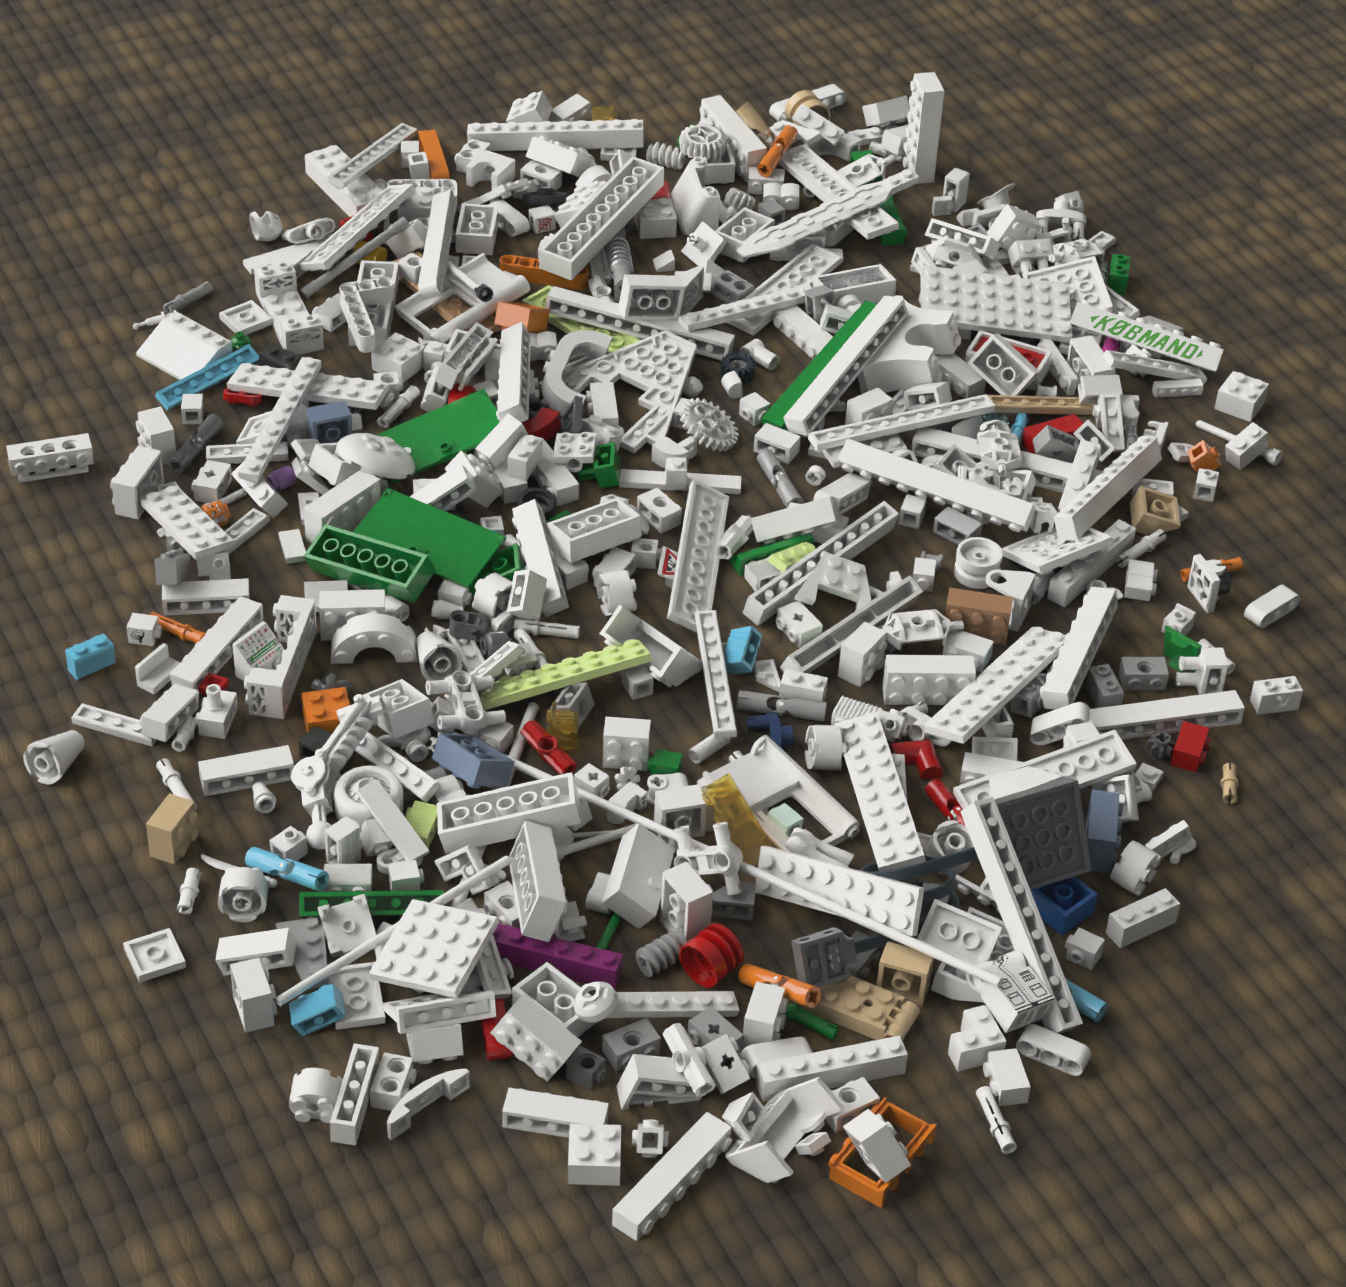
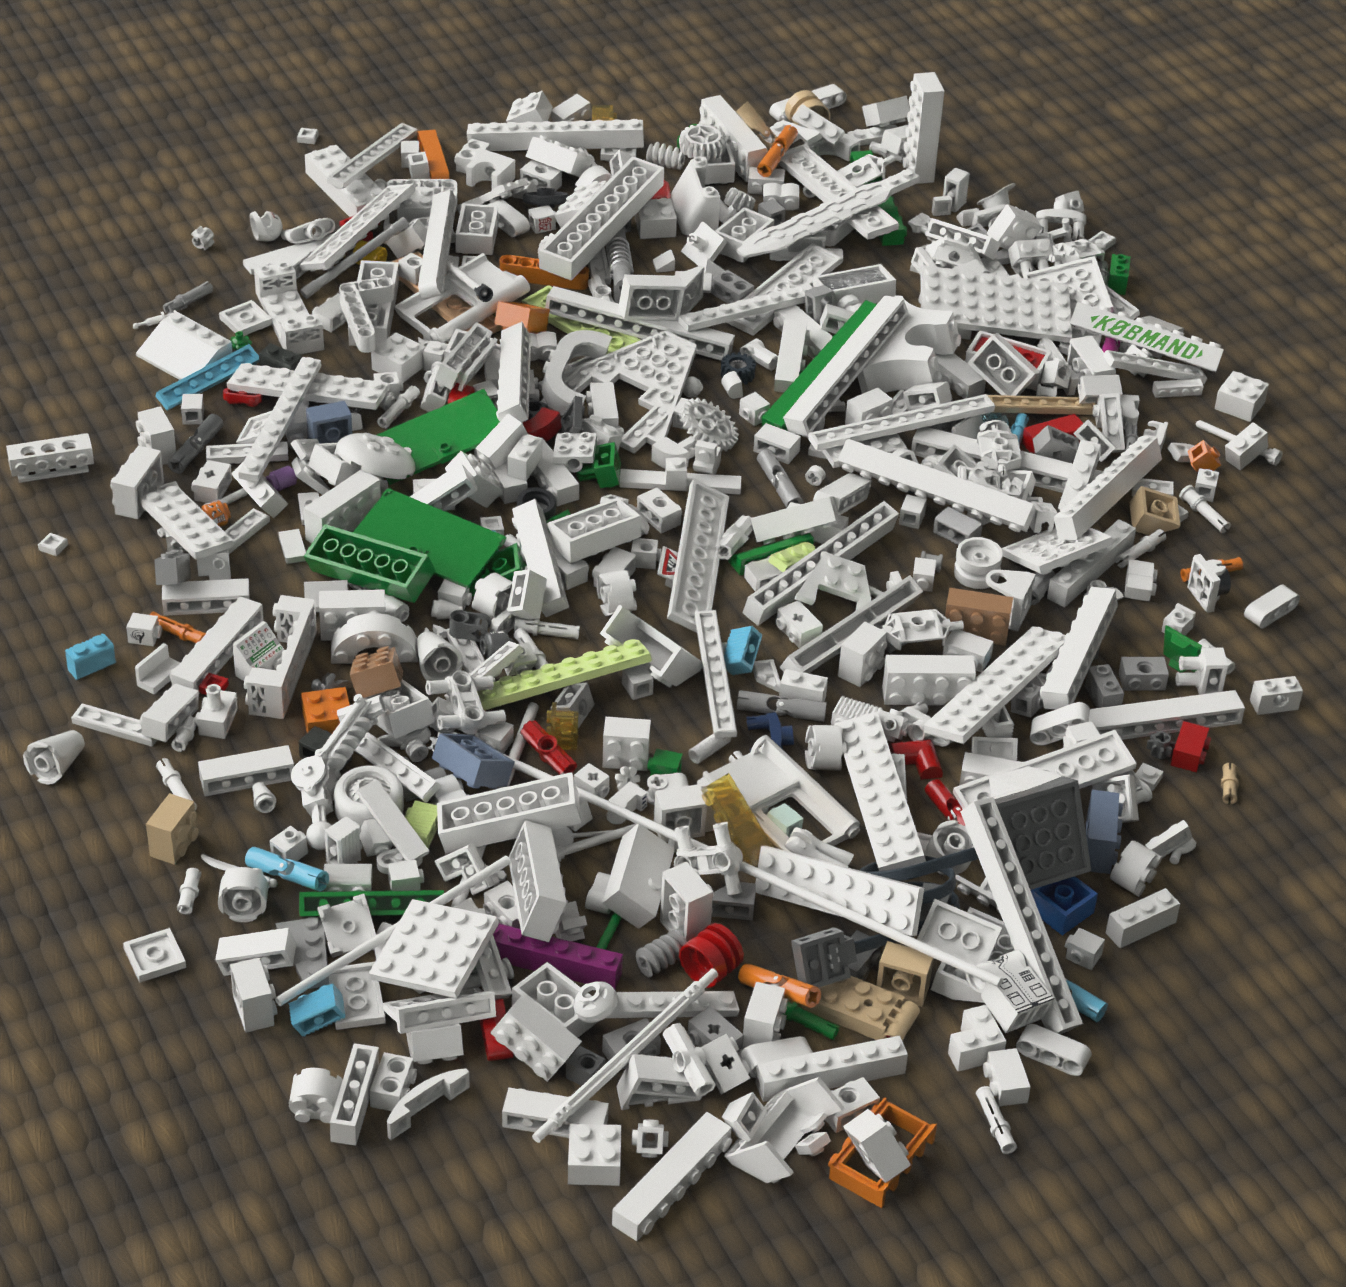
(53, 544): none -> white tile
(202, 238): none -> white gear
(307, 136): none -> white tile
(376, 672): none -> medium nougat brick
(623, 1057): none -> white axle
(707, 457): none -> white brick
(791, 353): none -> white brick
(920, 224): none -> white piece
(1056, 374): none -> white brick
(1199, 504): none -> white pin

